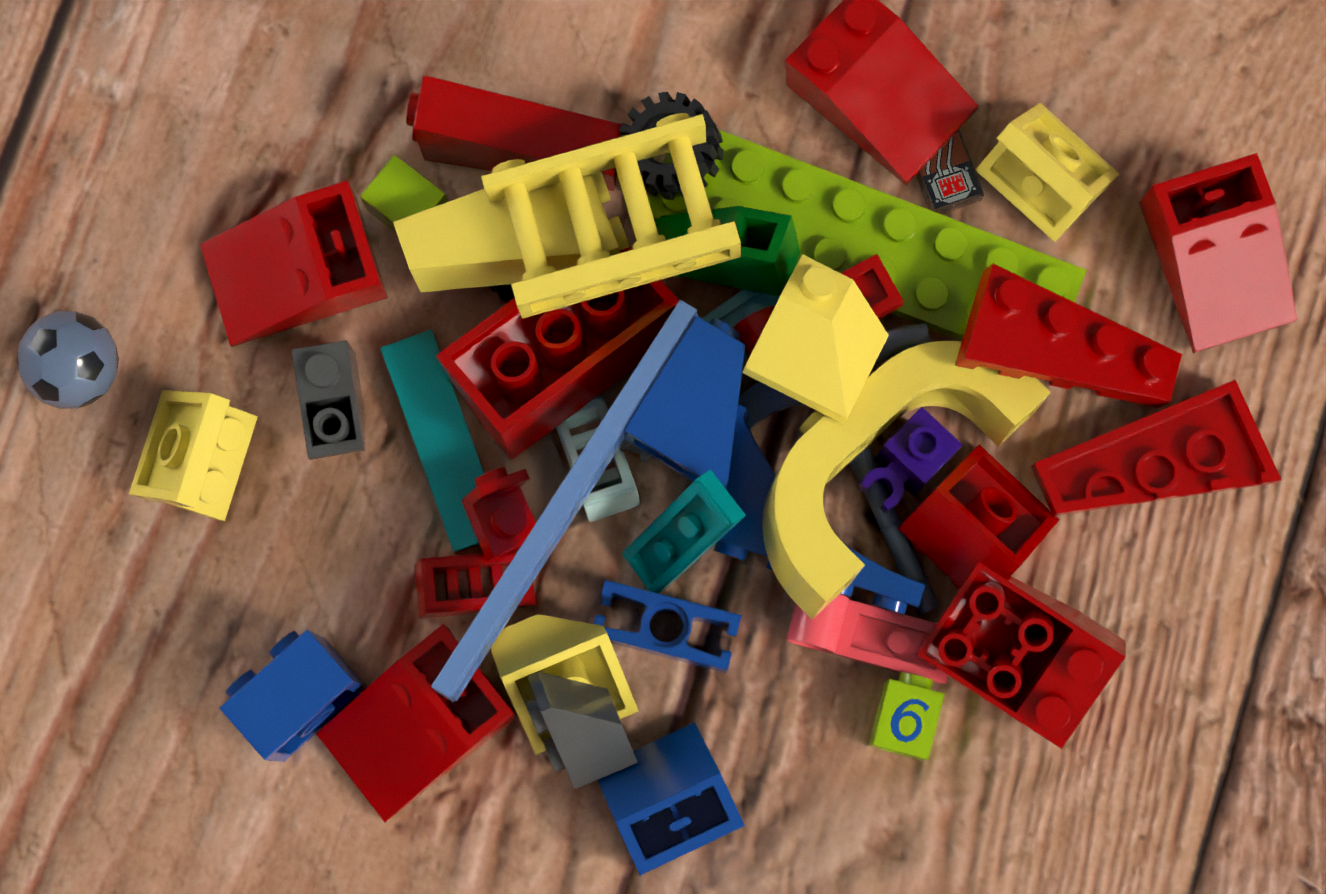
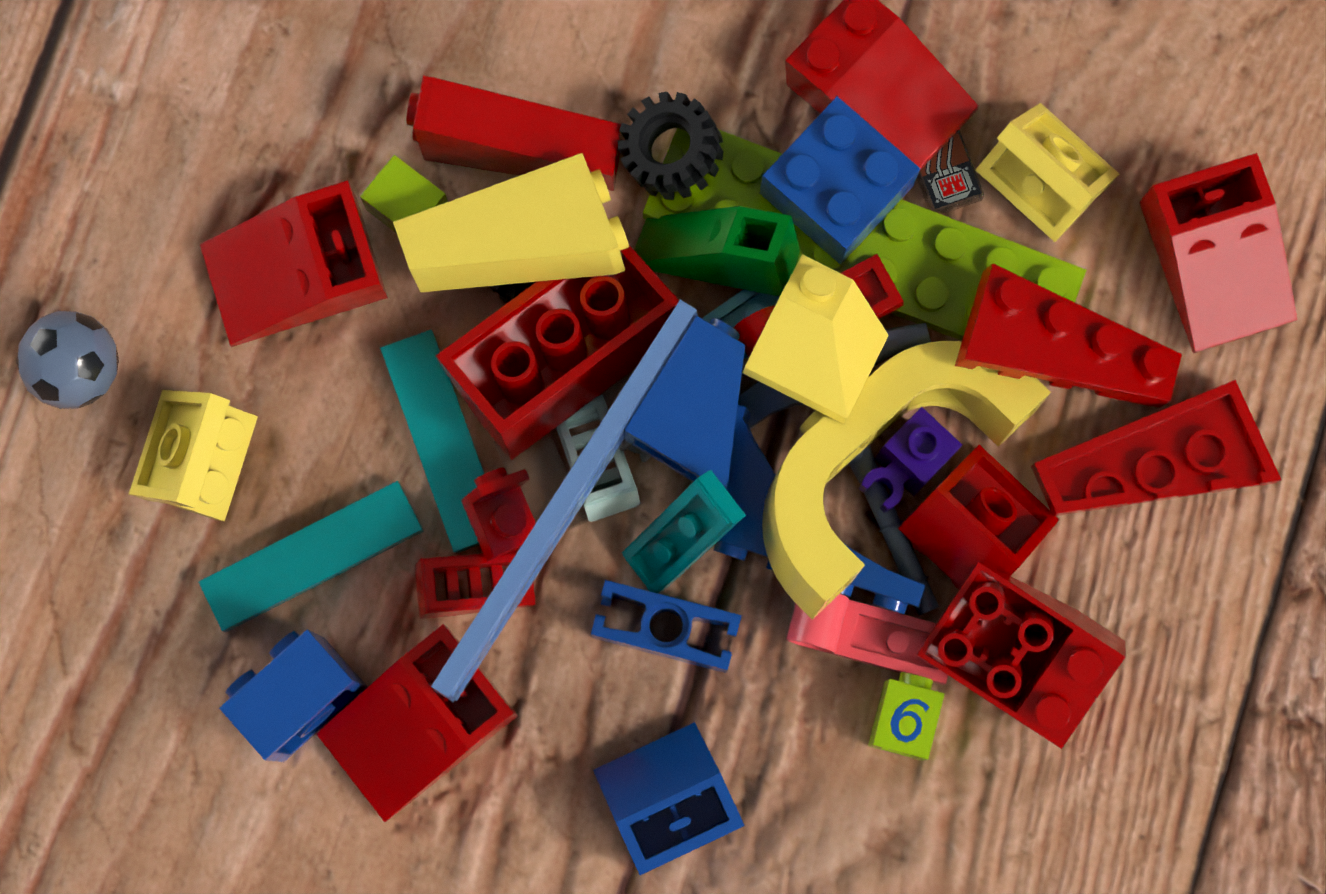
(310, 556): none -> teal tile
(330, 399): dark grey slope -> none
(560, 649): light yellow slope -> none
(582, 727): dark grey slope -> none
(652, 255): light yellow fence -> none
(839, 180): none -> blue brick

